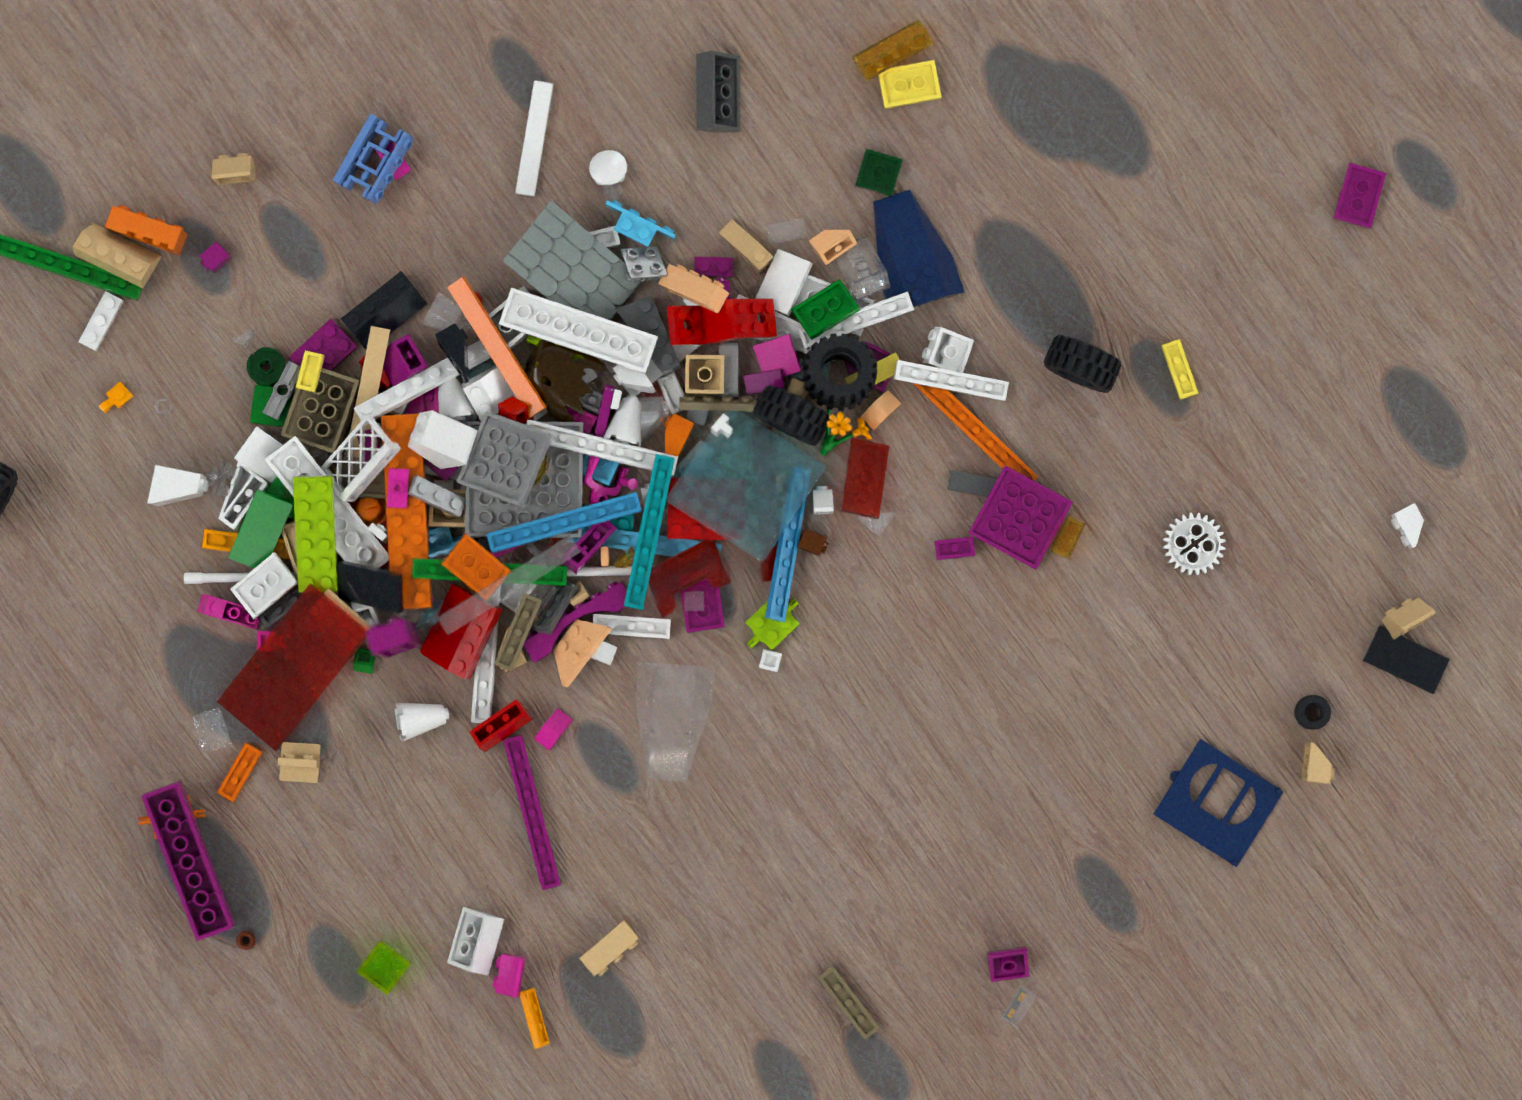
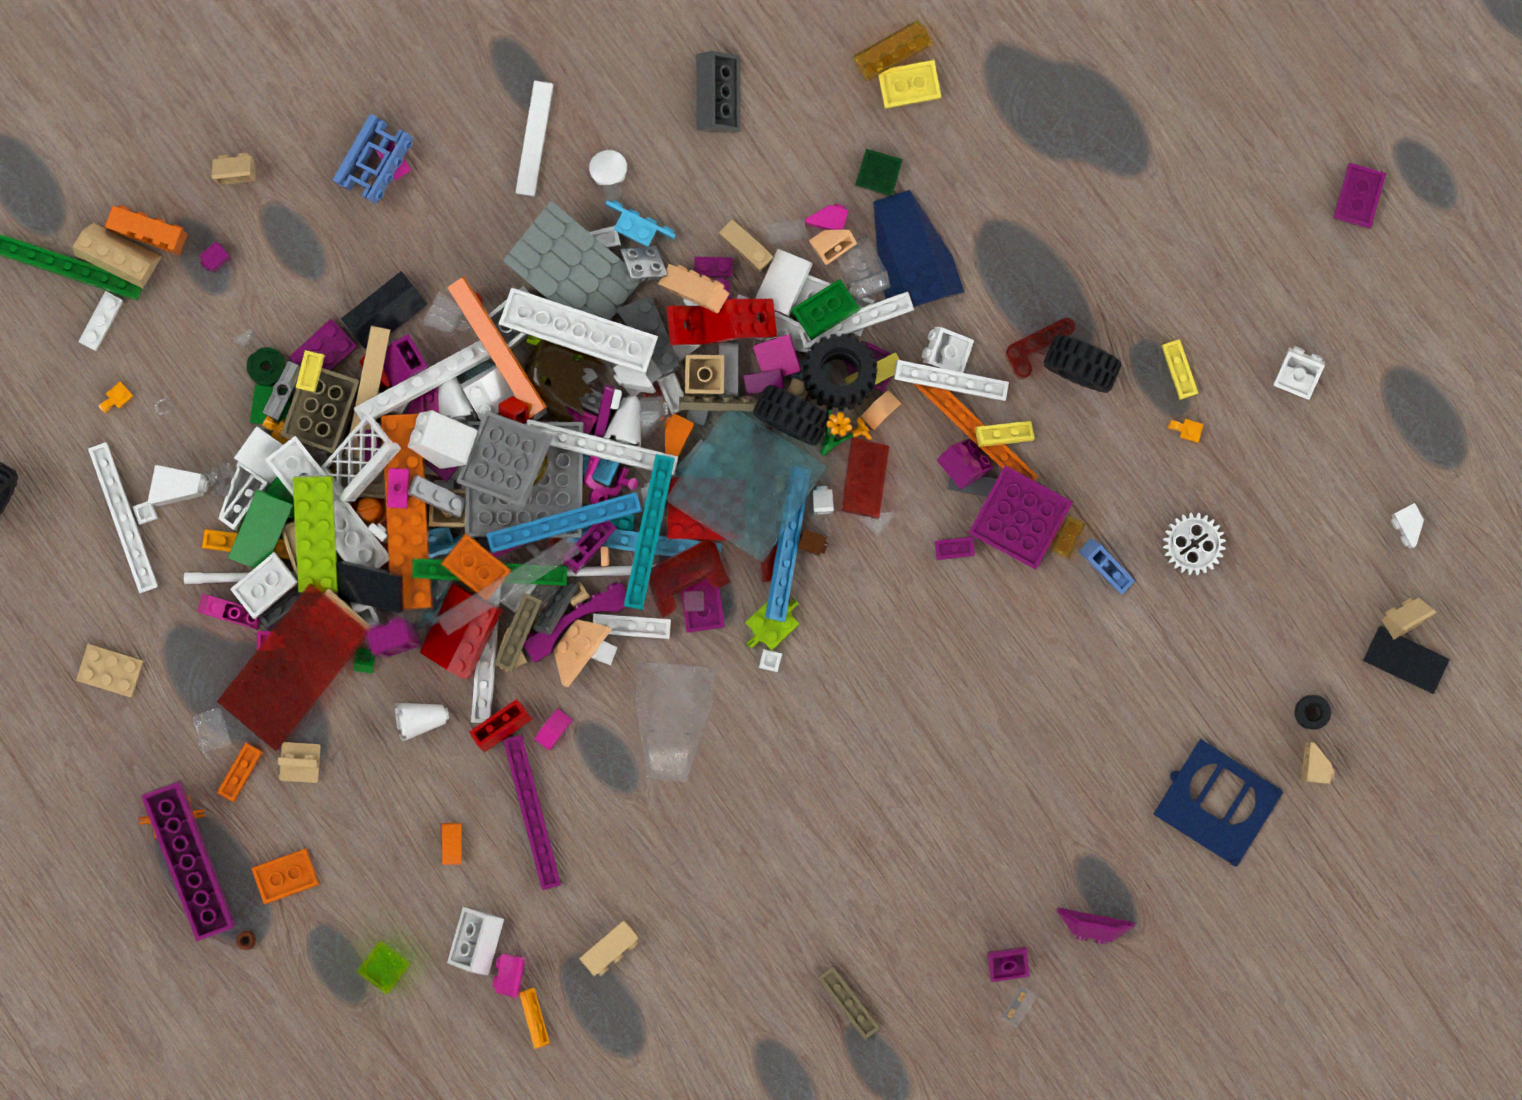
(110, 670): none -> tan plate
(123, 517): none -> white plate
(145, 513): none -> white tile
(276, 428): none -> light orange plate
(285, 876): none -> orange tile
(440, 588): none -> clear light blue cone
(451, 844): none -> orange slope
(454, 345): black slope -> none
(625, 558): clear yellow slope -> none
(721, 426): white tile -> none
(829, 218): none -> dark pink slope
(964, 463): none -> magenta slope
(1004, 433): none -> light yellow tile
(1041, 343): none -> clear red beam
(1094, 926): none -> magenta wedge
(1106, 565): none -> medium blue slope
(1188, 430): none -> light orange plate
(1299, 372): none -> white plate

